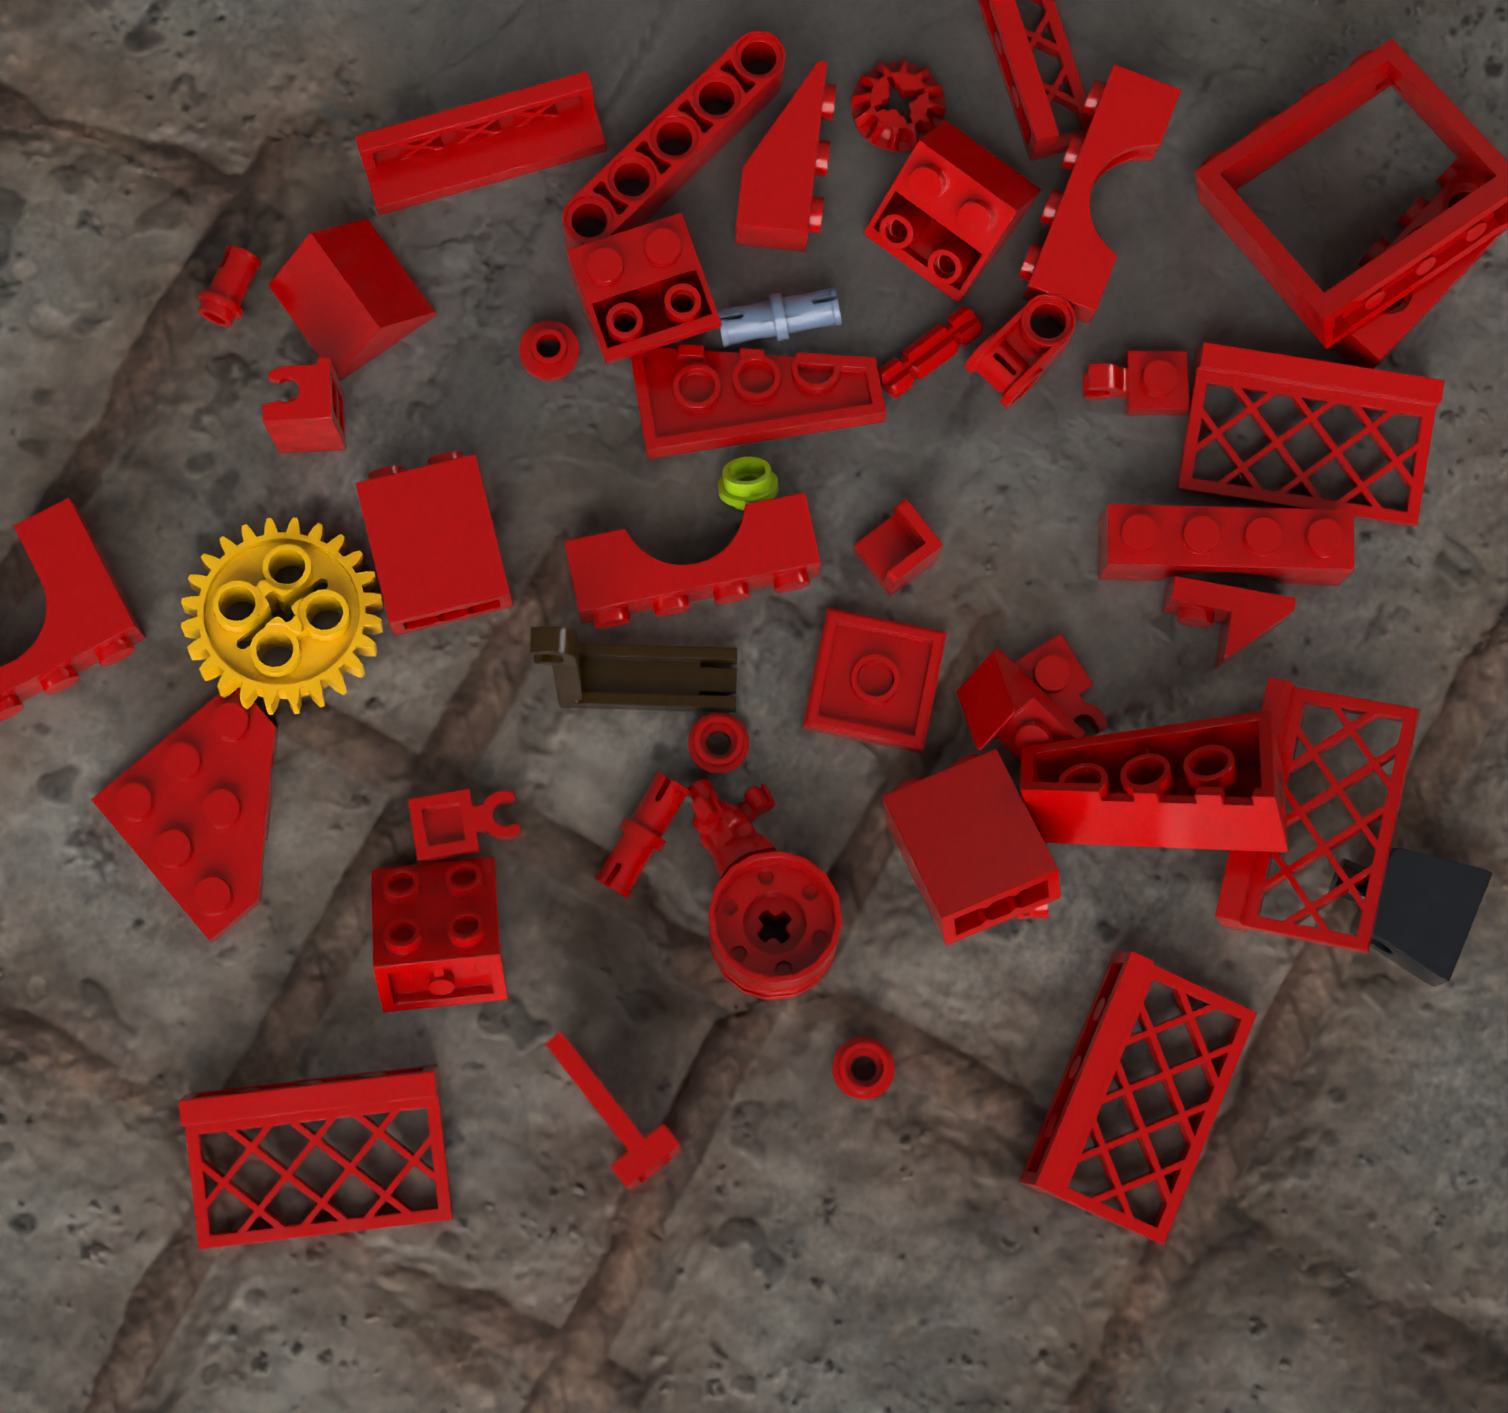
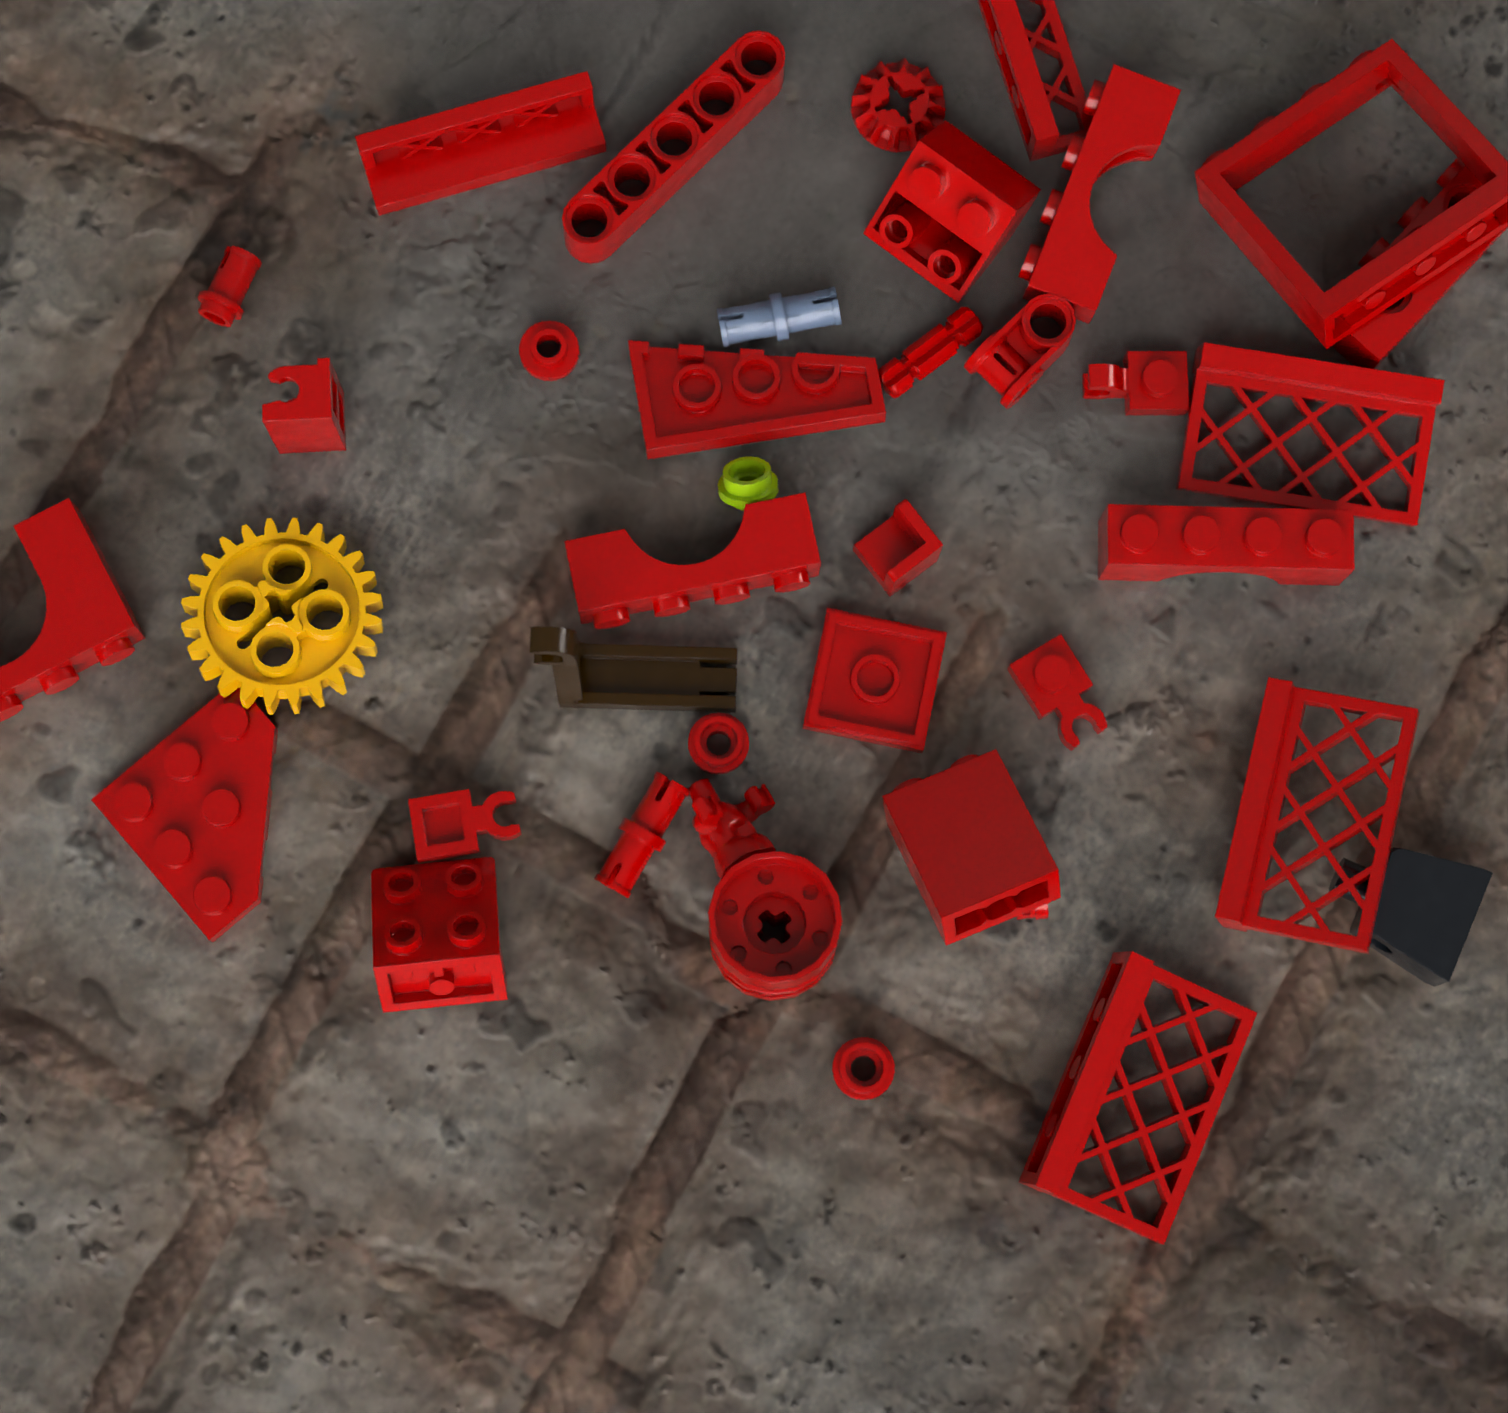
(309, 1101): red fence -> none
(349, 295): red slope -> none
(433, 542): red brick -> none
(642, 288): red slope -> none
(645, 1154): red fence -> none
(779, 176): red slope -> none
(1010, 707): red slope -> none
(1162, 786): red wedge -> none
(1242, 612): red slope -> none

